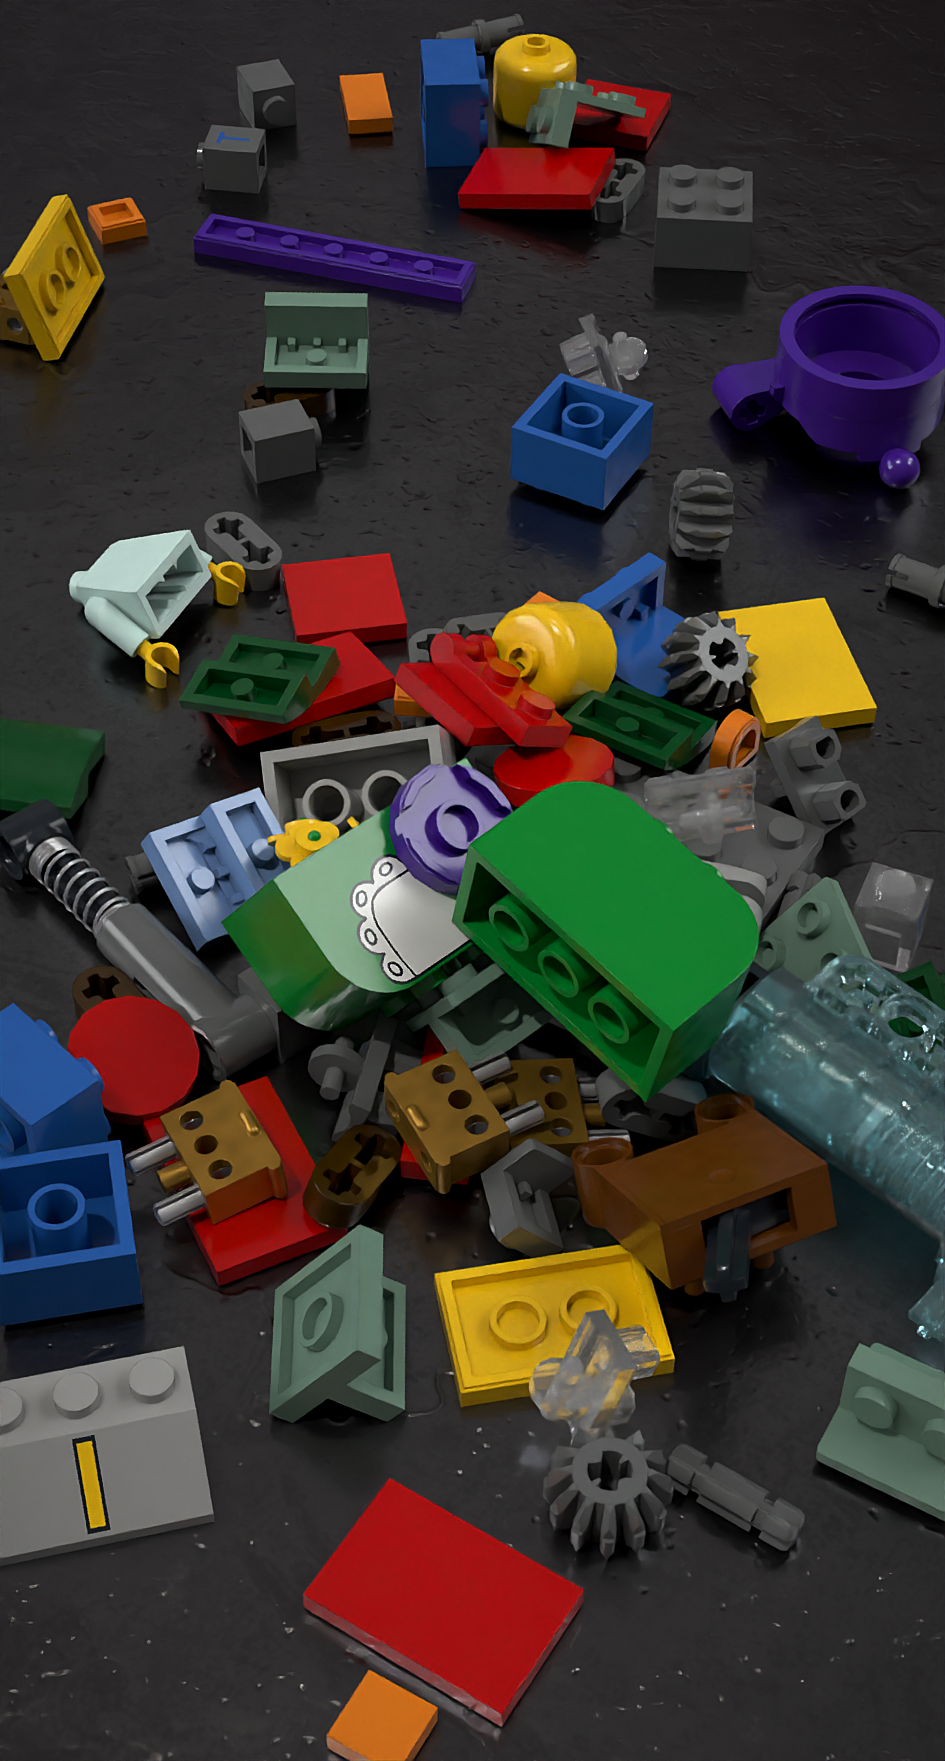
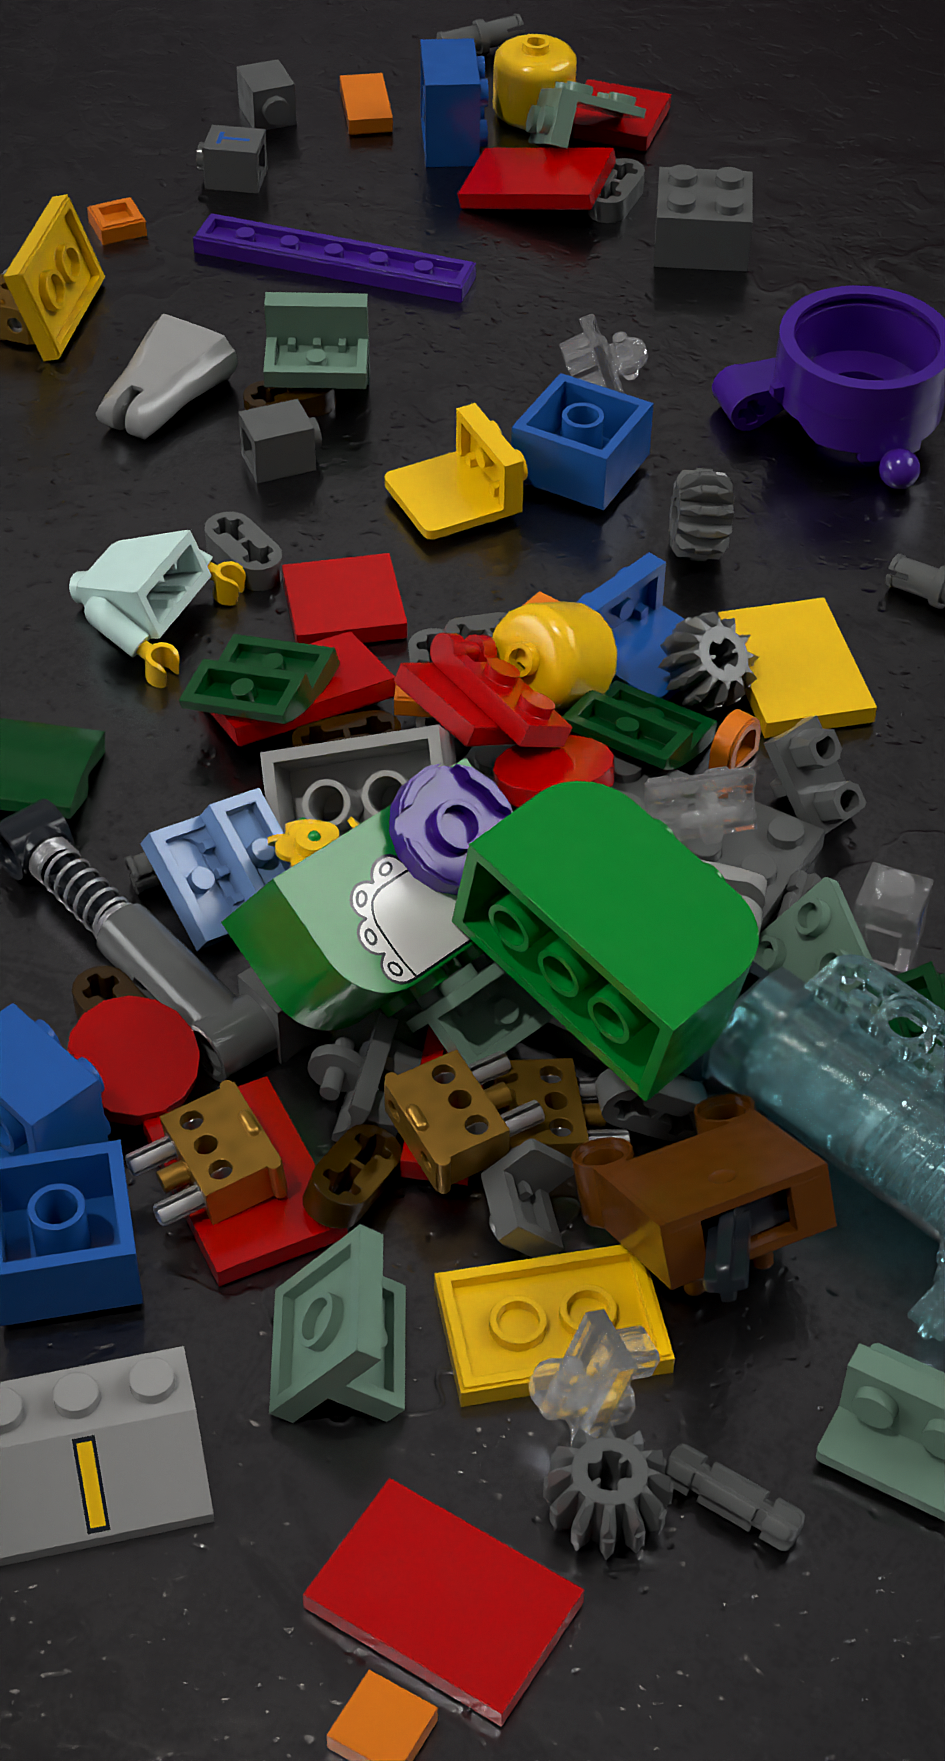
(165, 374): none -> light grey piece
(465, 486): none -> yellow bracket

